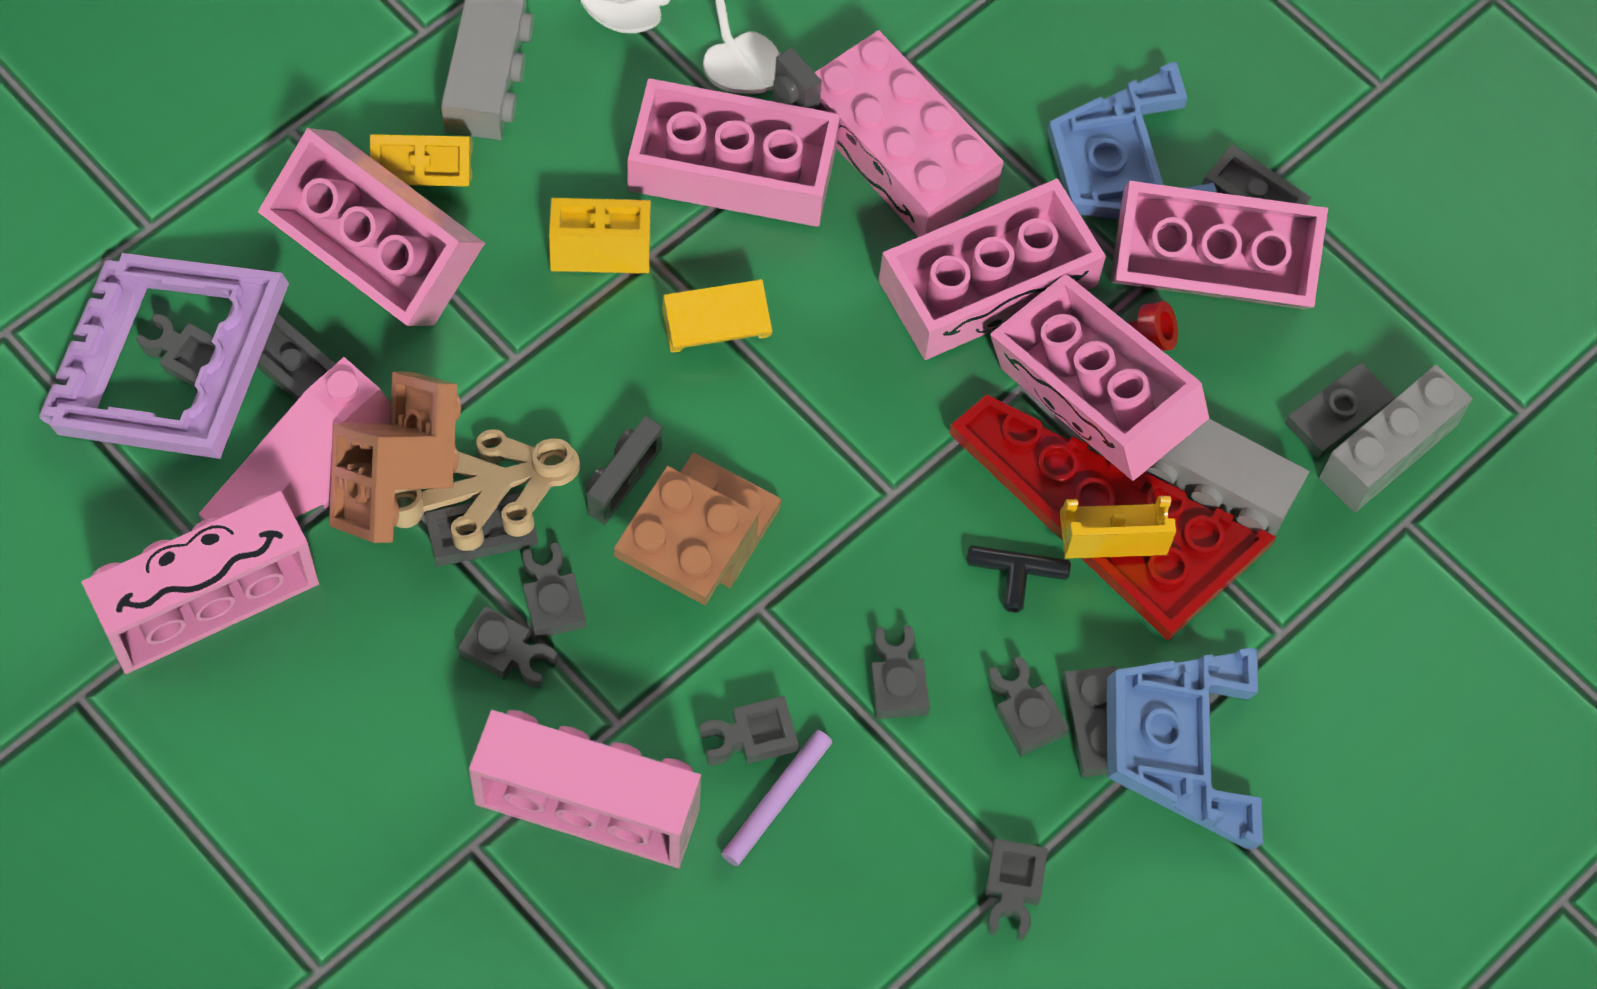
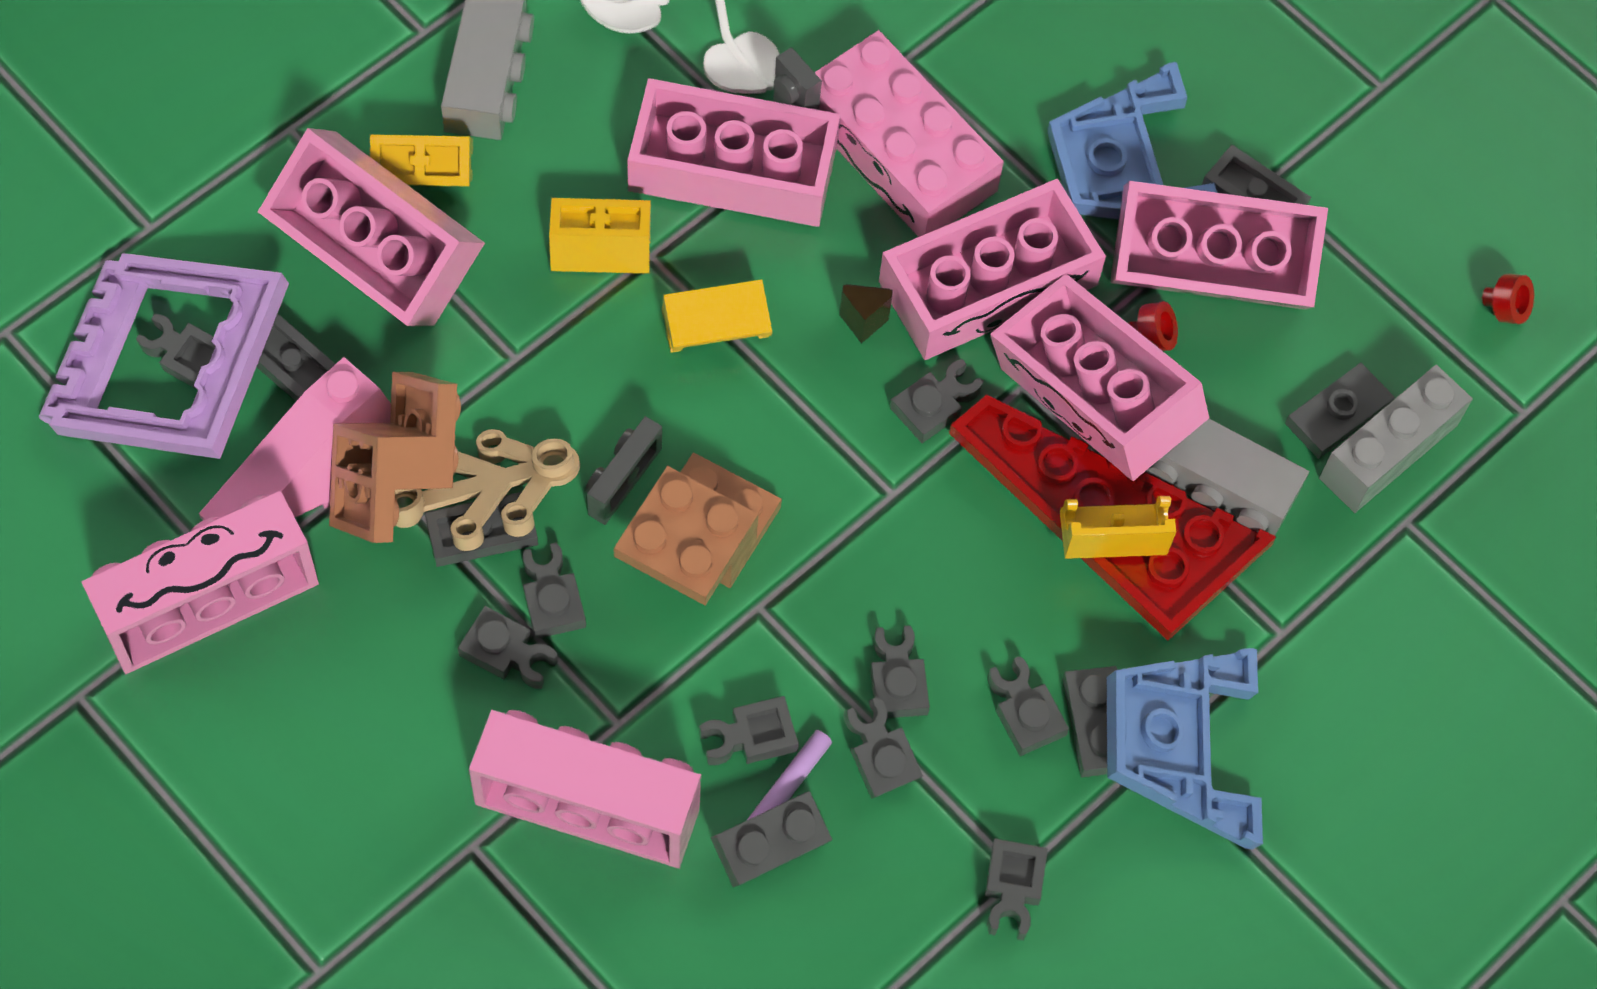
(771, 839): none -> dark grey plate
(865, 309): none -> dark brown slope
(884, 757): none -> dark grey plate
(932, 404): none -> dark grey plate
(1018, 568): black piece -> none
(1510, 298): none -> red tile

